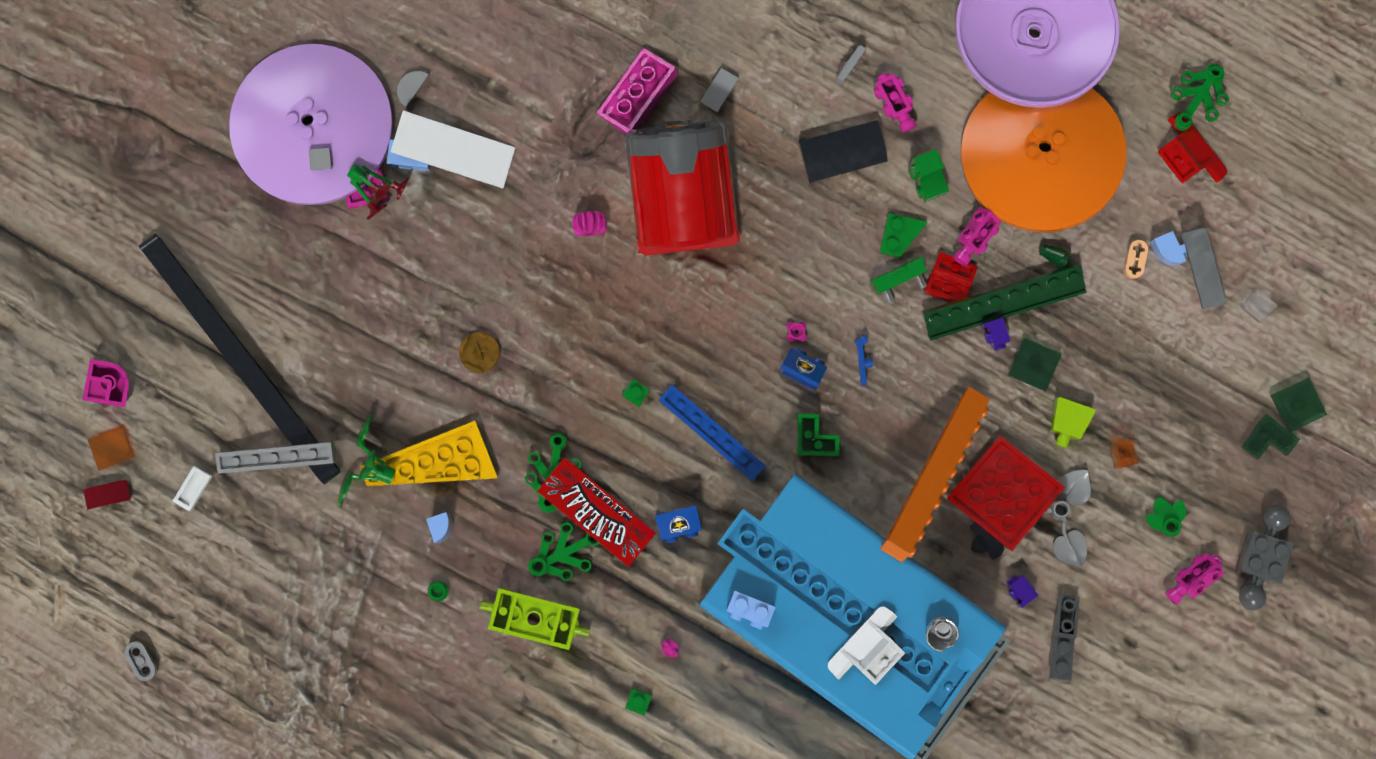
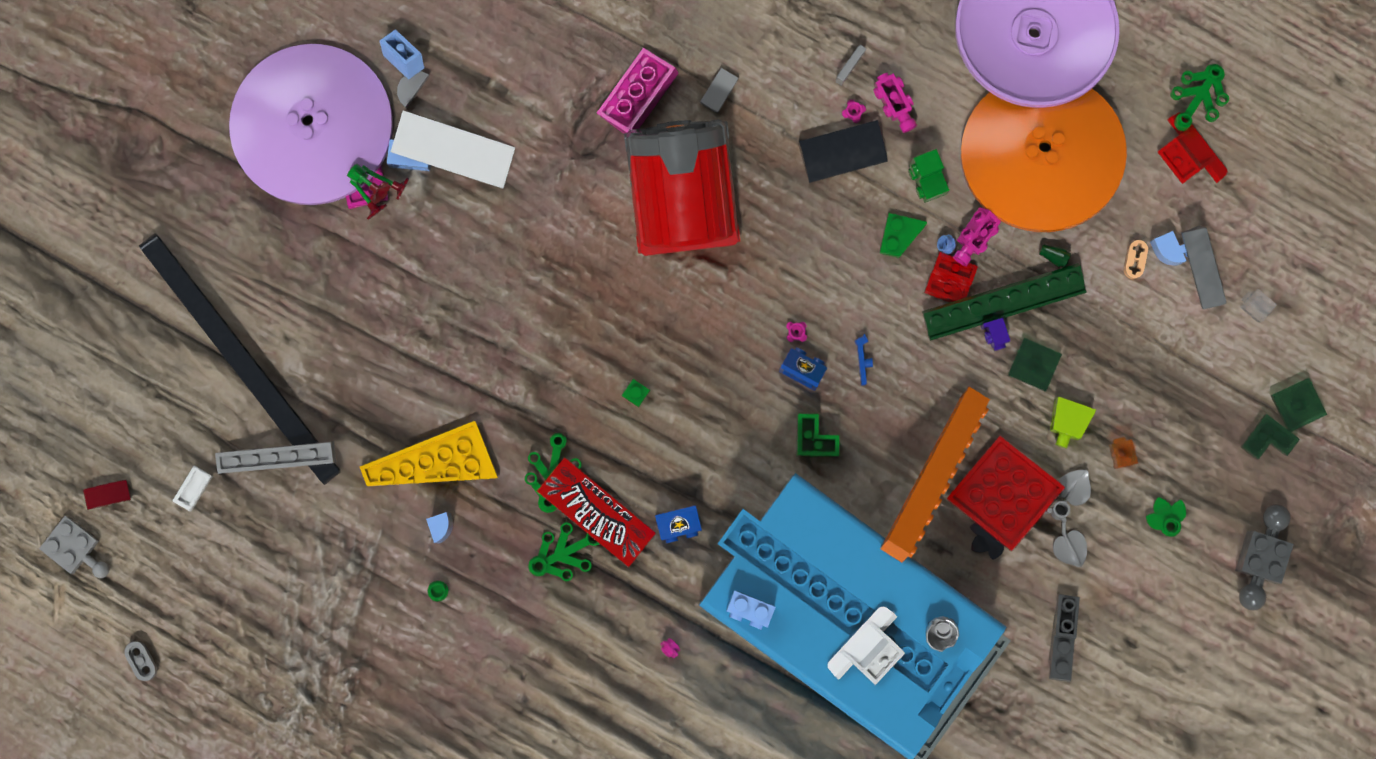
(70, 547): none -> light grey plate
(106, 384): dark pink brick -> none
(110, 448): clear orange piece -> none
(320, 159): light grey tile -> none
(379, 471): green plant -> none
(402, 54): none -> light blue brick
(479, 352): pearl gold tile -> none
(556, 625): lime brick -> none
(589, 224): dark pink gear -> none
(638, 701): green plate -> none
(712, 433): blue plate -> none
(852, 105): none -> dark pink plate
(898, 276): green piece -> none
(946, 244): none -> medium blue plate
(1021, 590): dark purple brick -> none
(1196, 578): dark pink brick -> none

